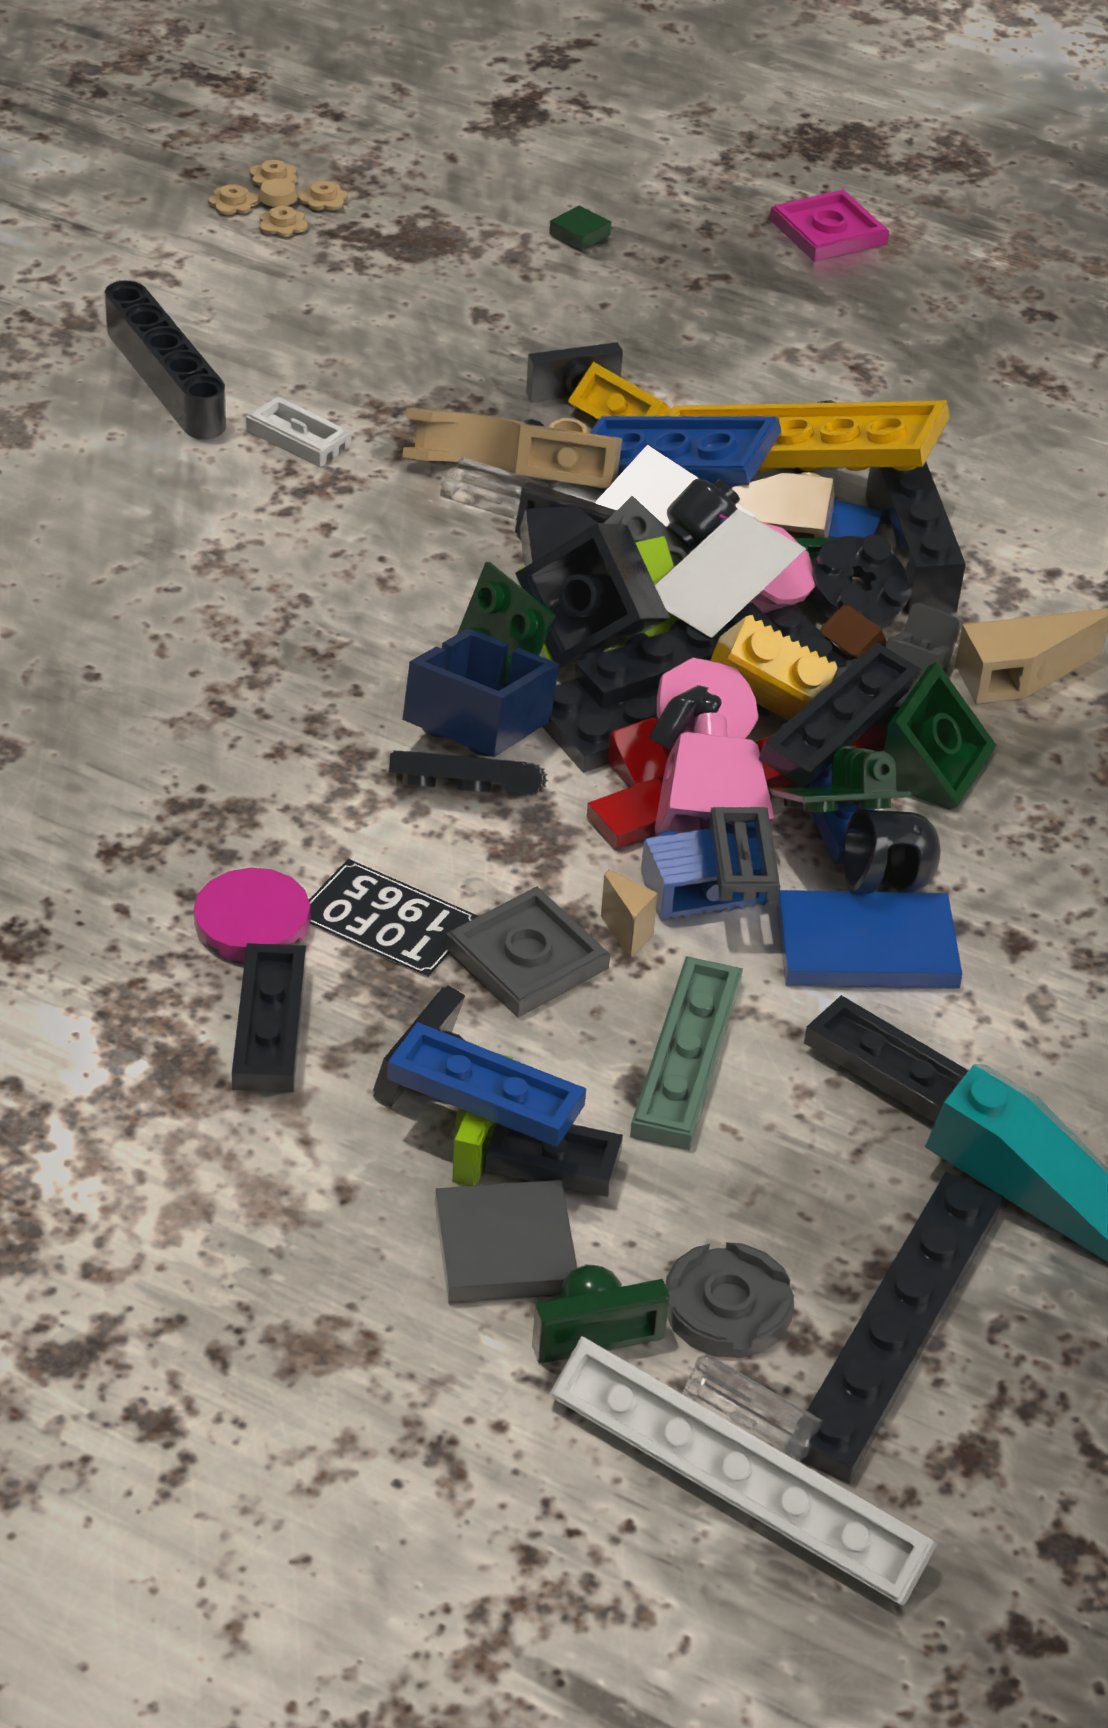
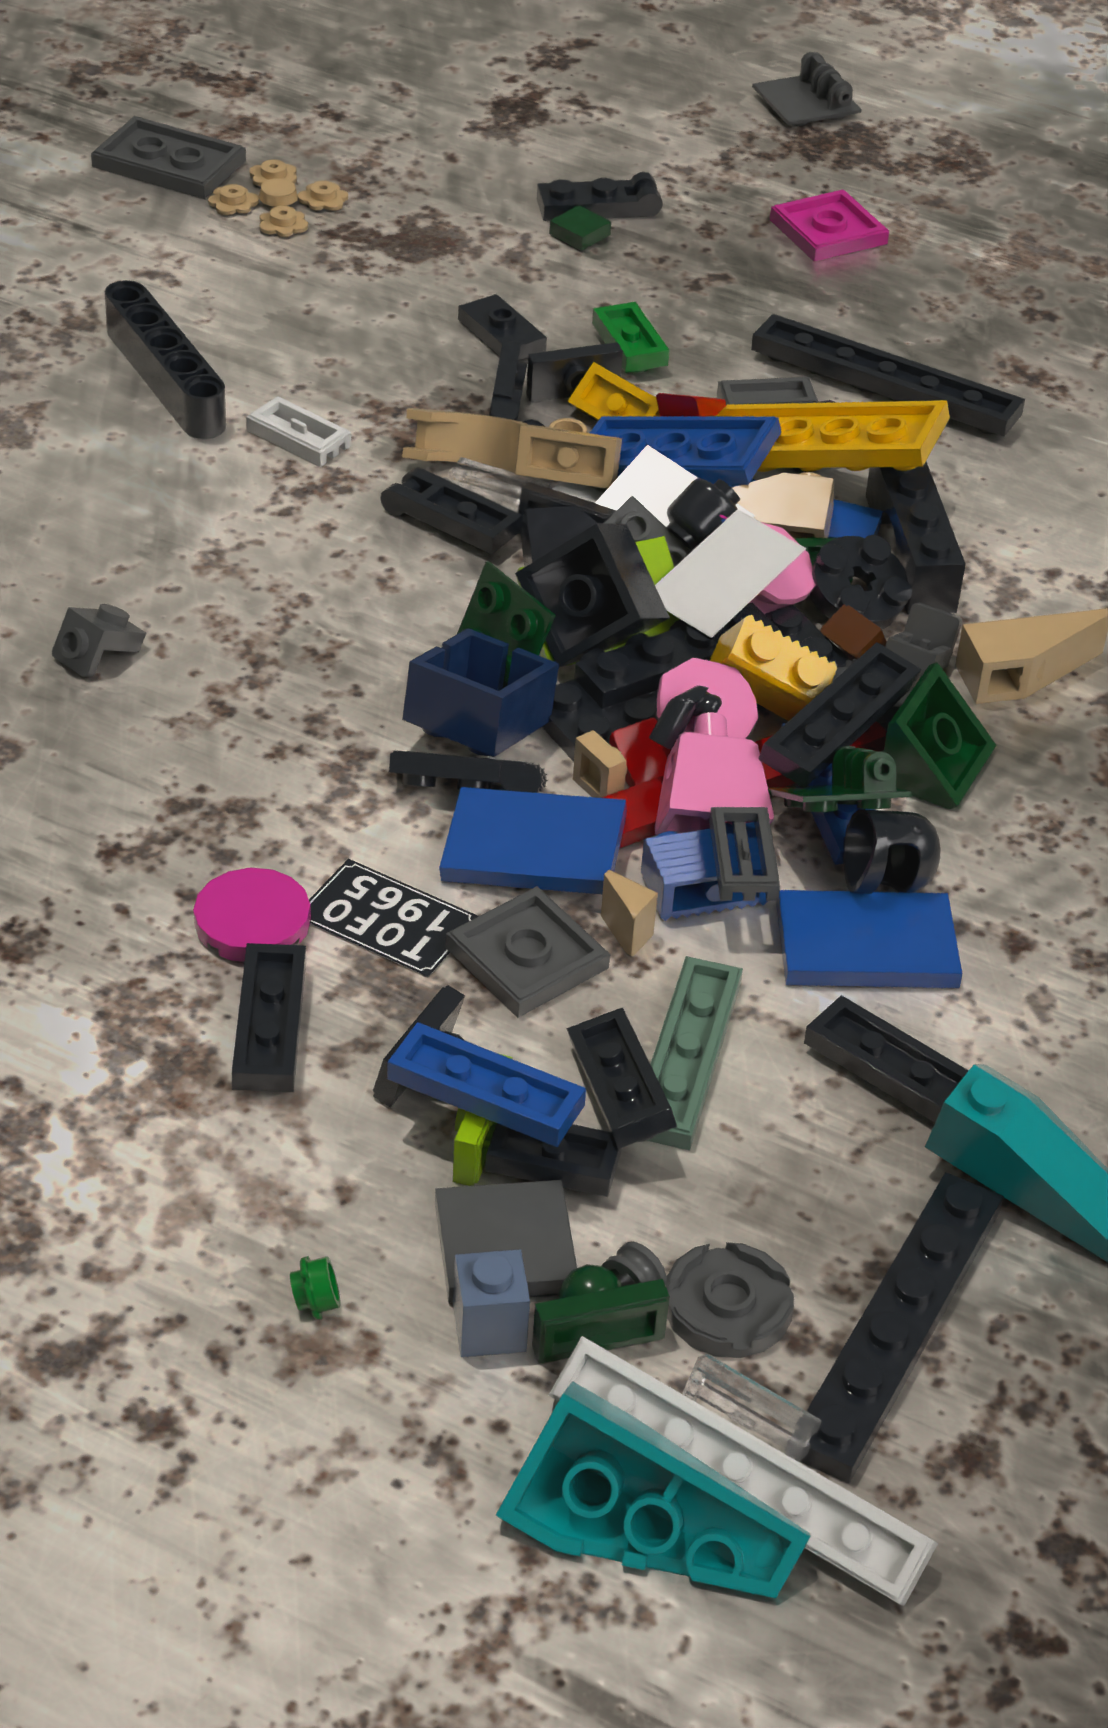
(90, 632): none -> dark grey bracket
(169, 157): none -> dark grey tile
(315, 1286): none -> green plate
(452, 509): none -> black plate
(491, 1303): none -> sand blue brick
(497, 321): none -> black plate
(508, 382): none -> black hinge
(533, 840): none -> blue tile
(598, 766): none -> tan plate
(602, 196): none -> black plate
(621, 1078): none -> black plate
(634, 1497): none -> teal wedge
(635, 335): none -> green plate
(635, 1264): none -> dark grey bush
(688, 405): none -> red slope
(767, 391): none -> dark grey tile
(812, 96): none -> dark grey hinge
(886, 373): none -> black plate

